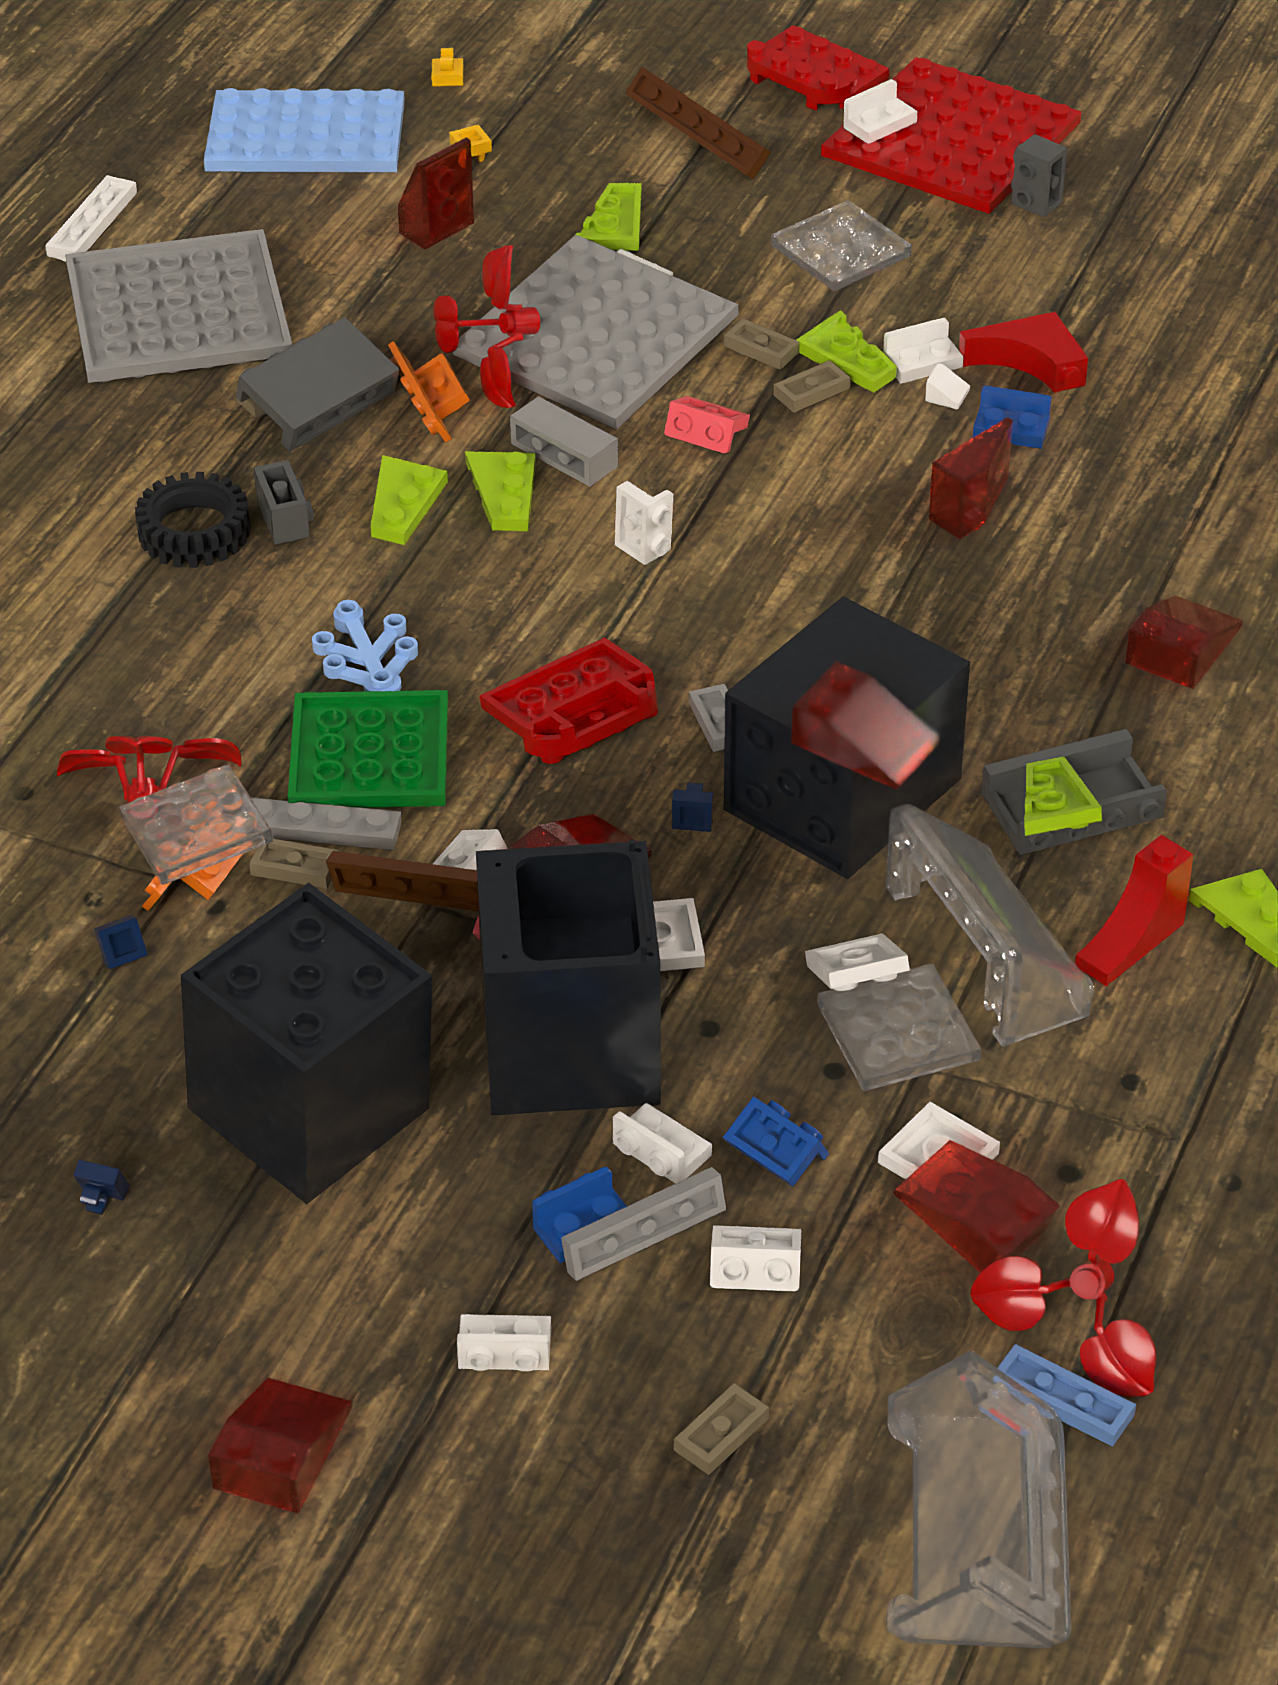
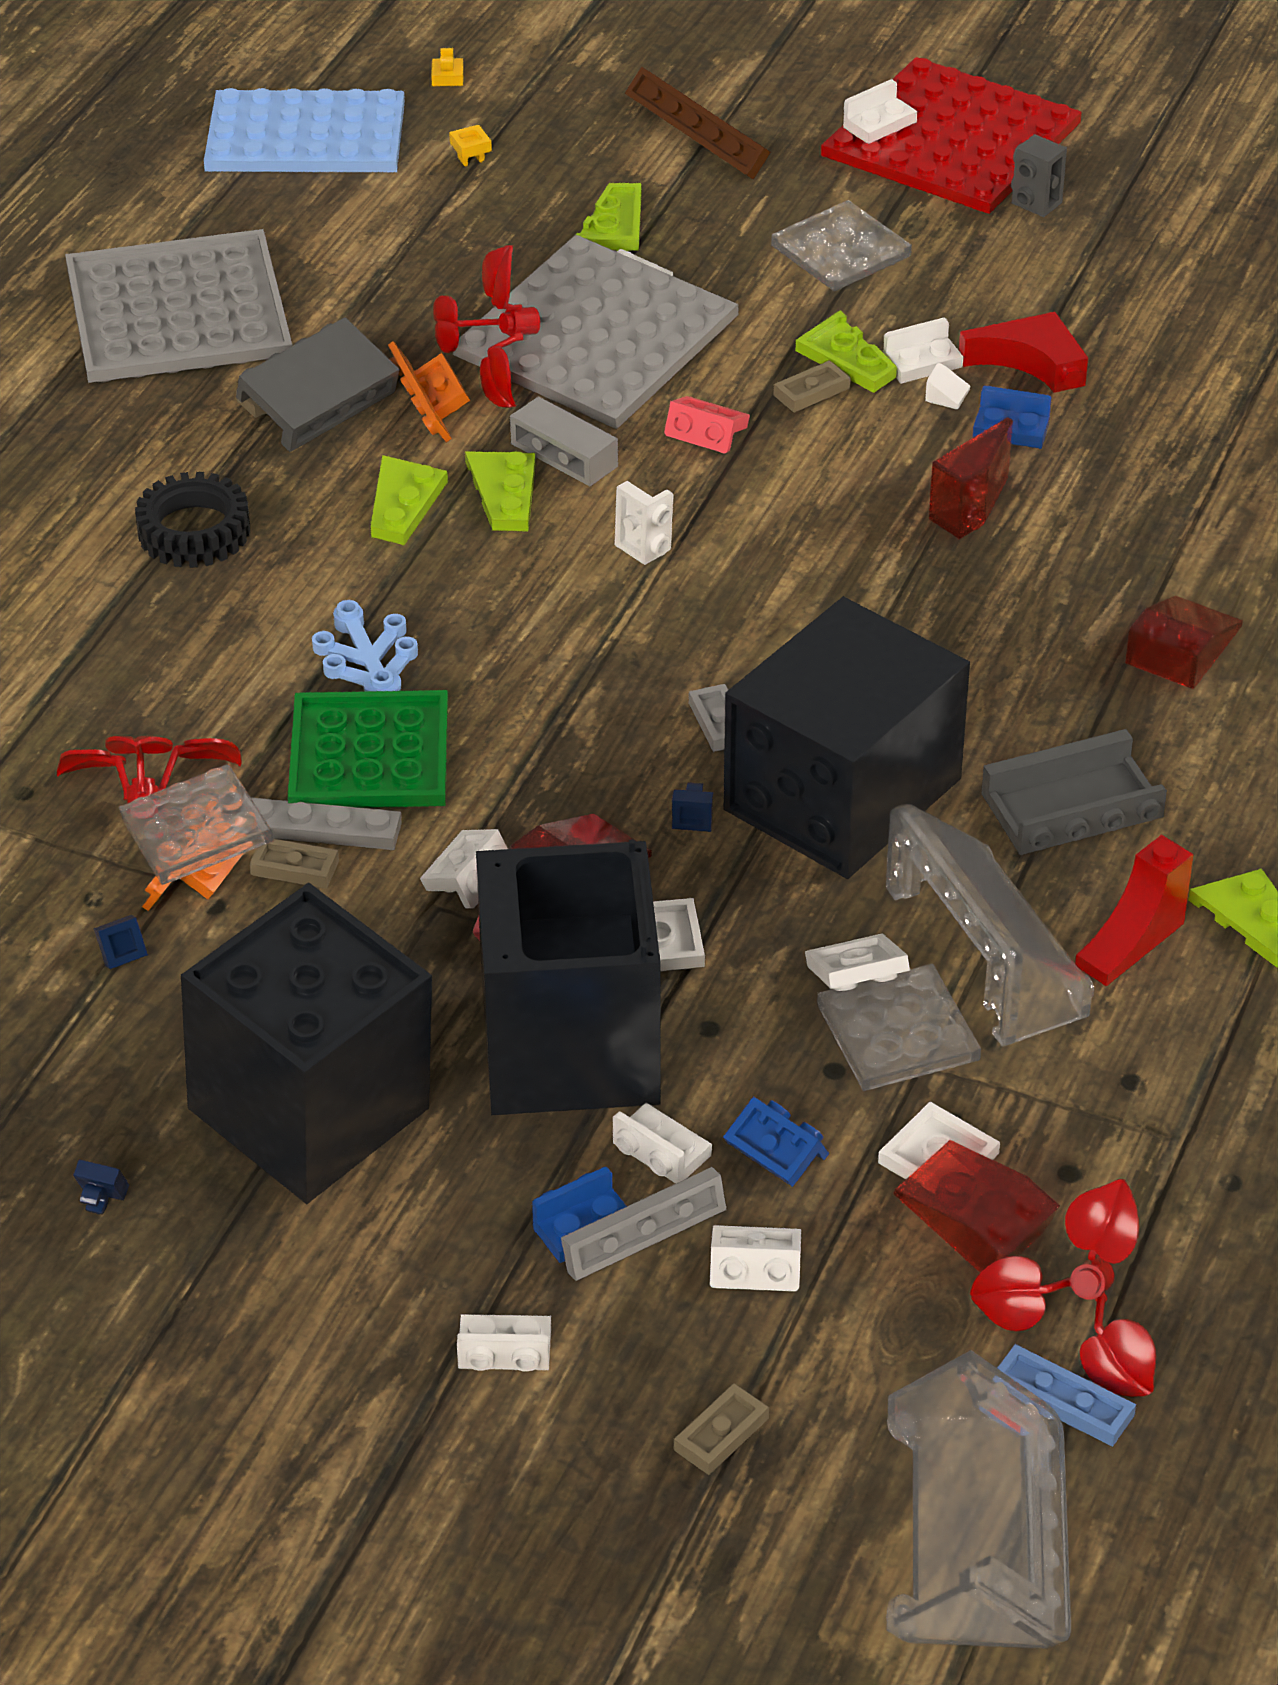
(91, 217): white plate -> none
(277, 1444): clear red slope -> none
(282, 502): dark grey brick -> none
(404, 880): reddish brown plate -> none
(438, 196): clear red slope -> none
(575, 700): red plate -> none
(761, 344): dark tan plate -> none
(813, 67): red plate -> none
(861, 726): clear red slope -> none
(1057, 798): lime wing -> none

